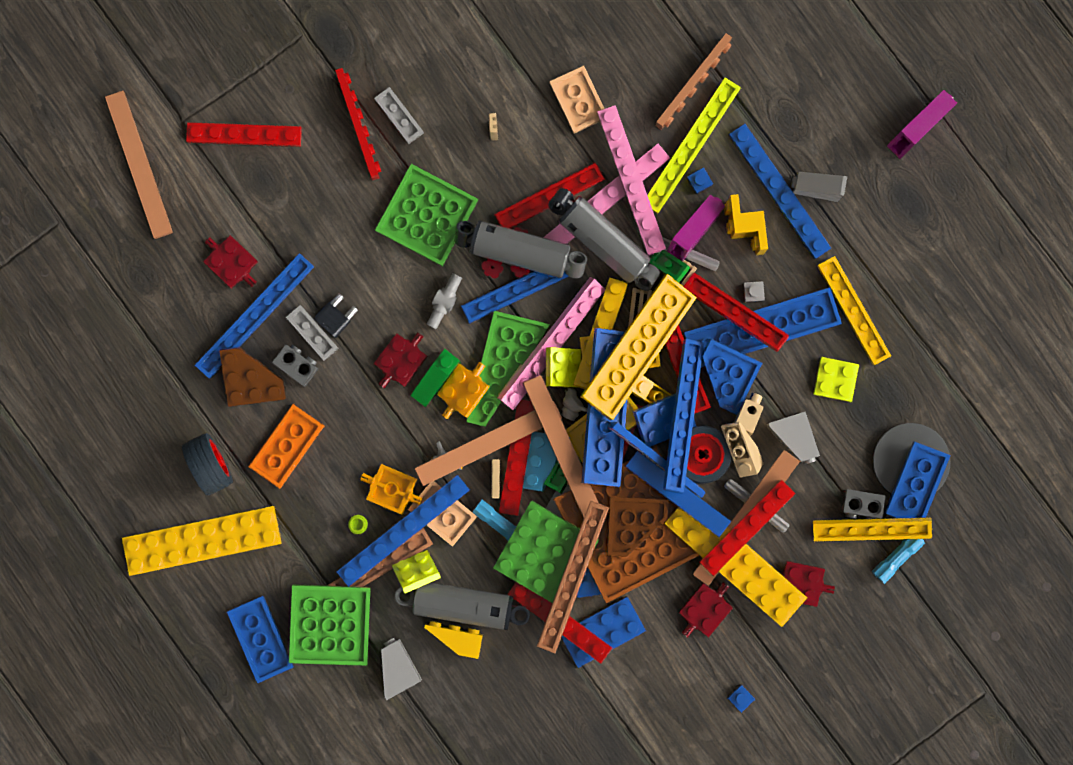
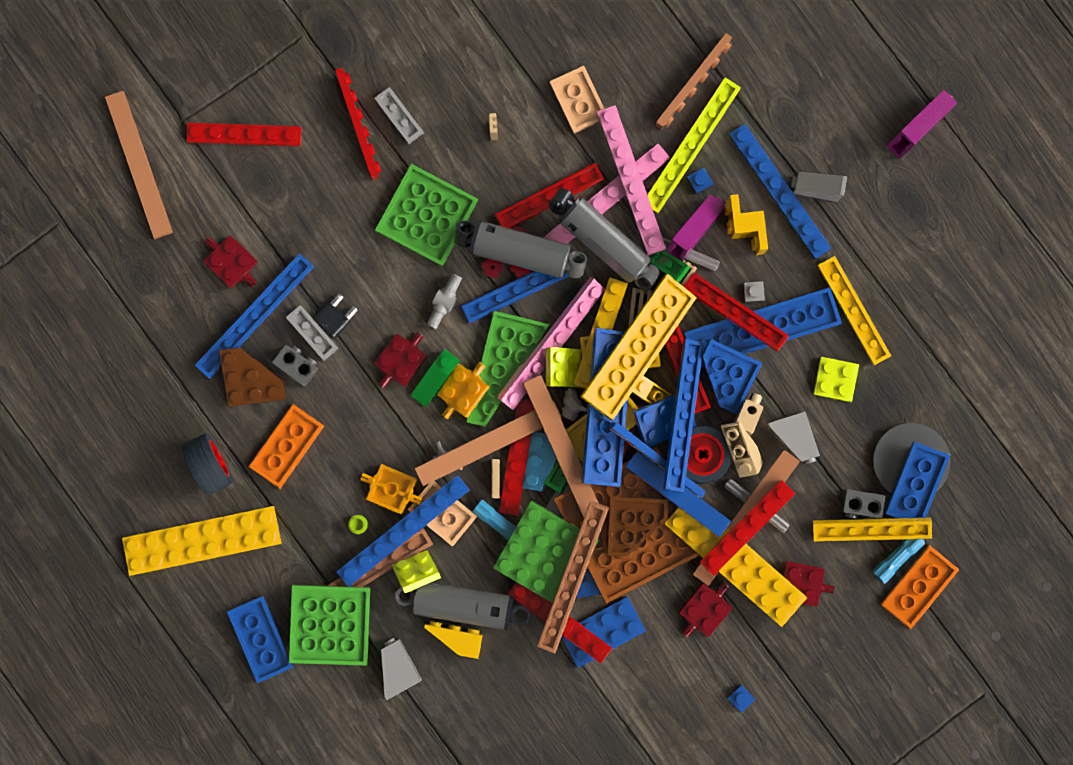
(919, 586): none -> orange tile

